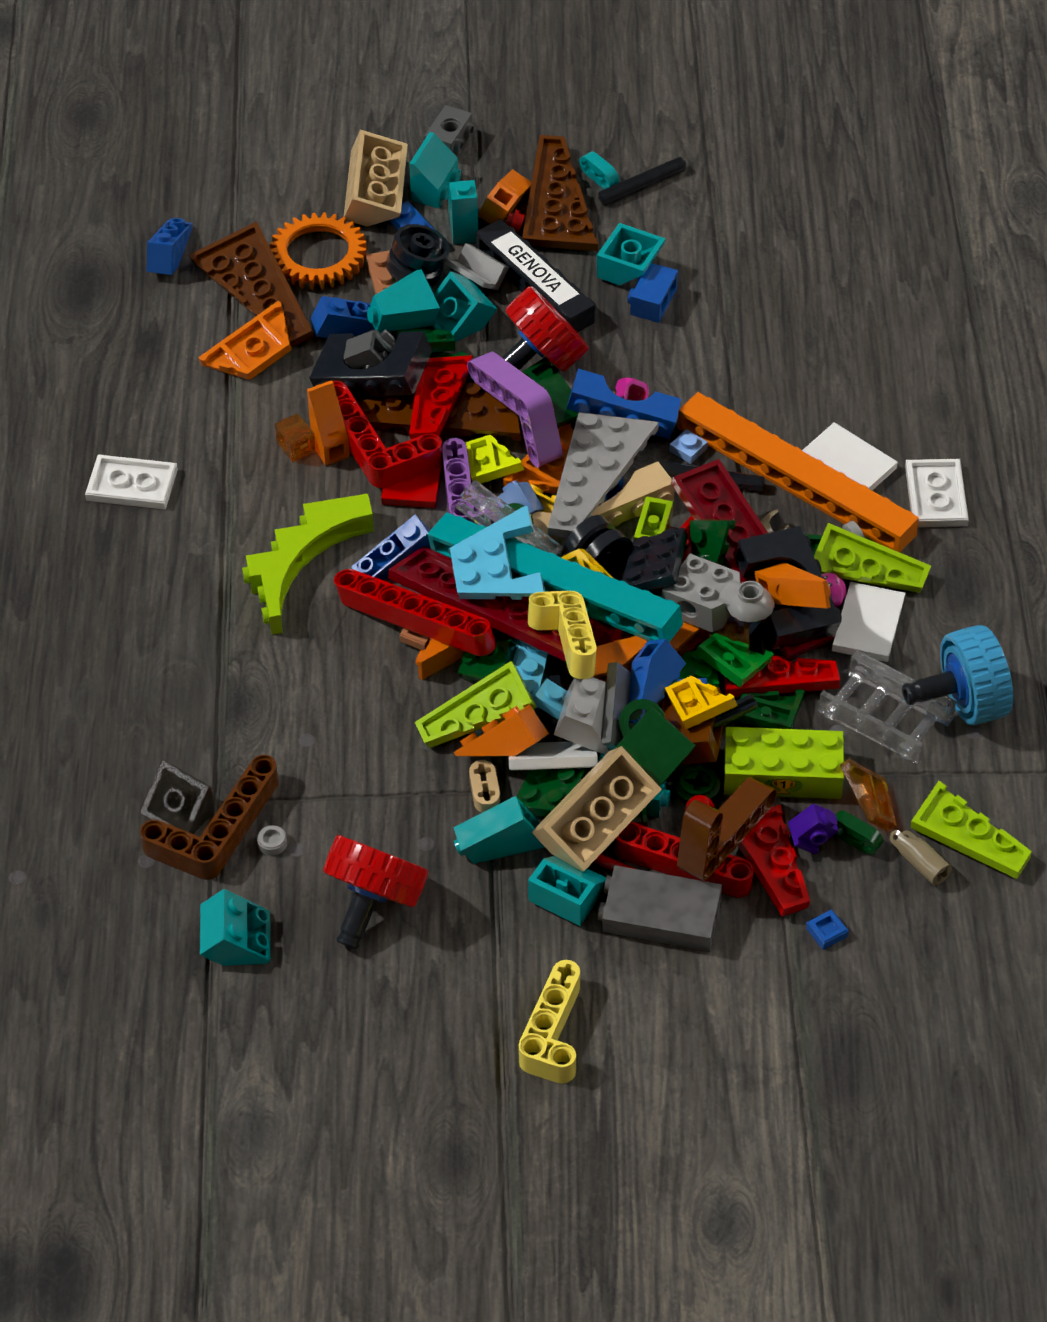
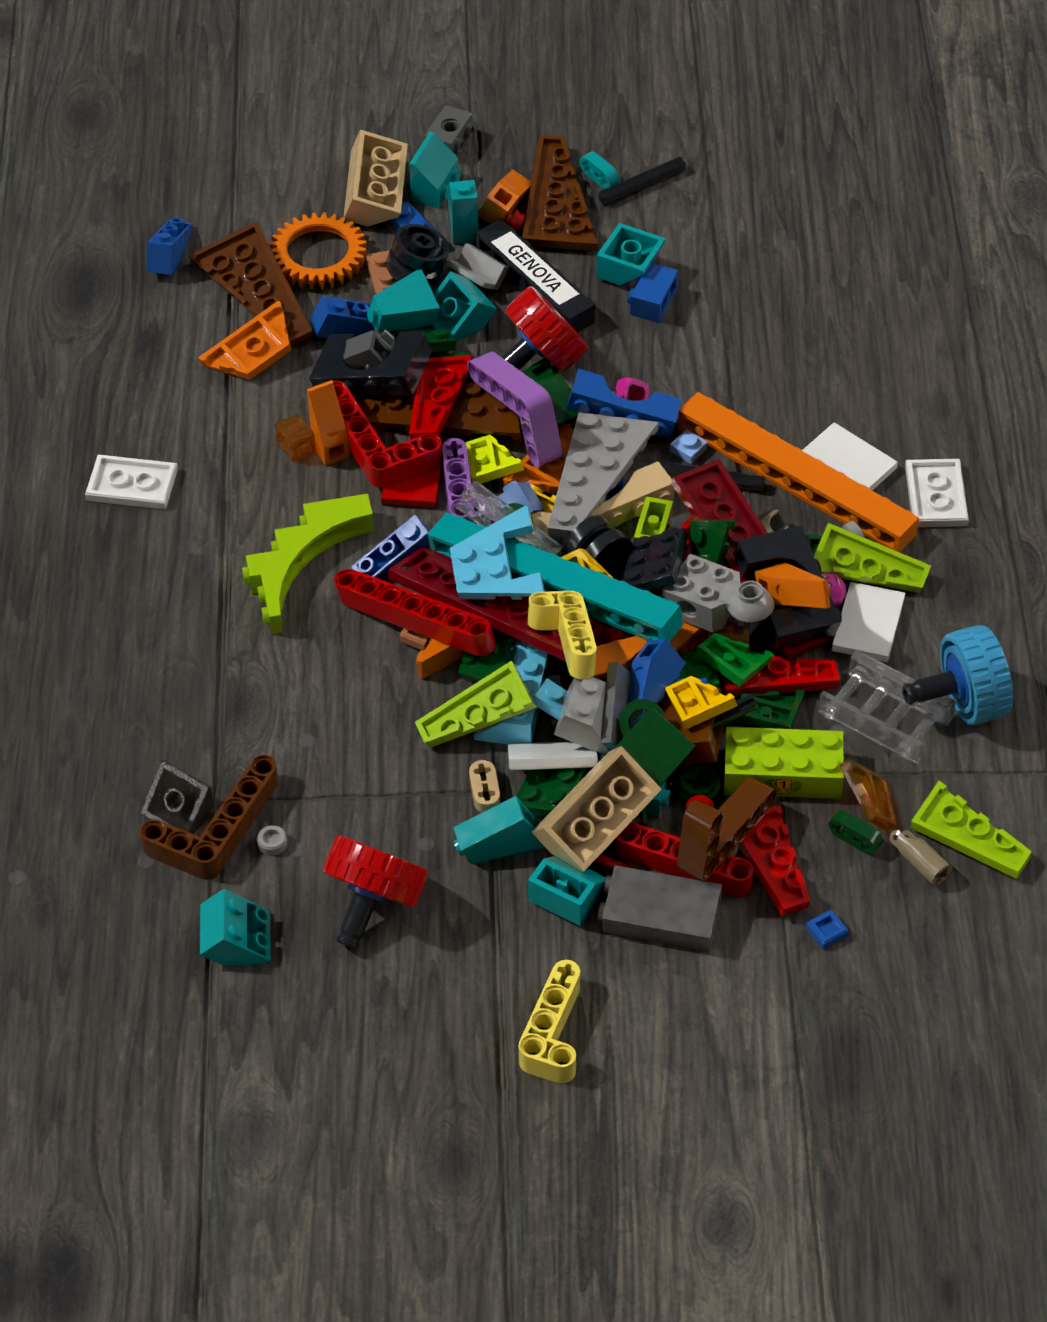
(507, 738): orange slope -> none
(813, 828): dark purple brick -> none

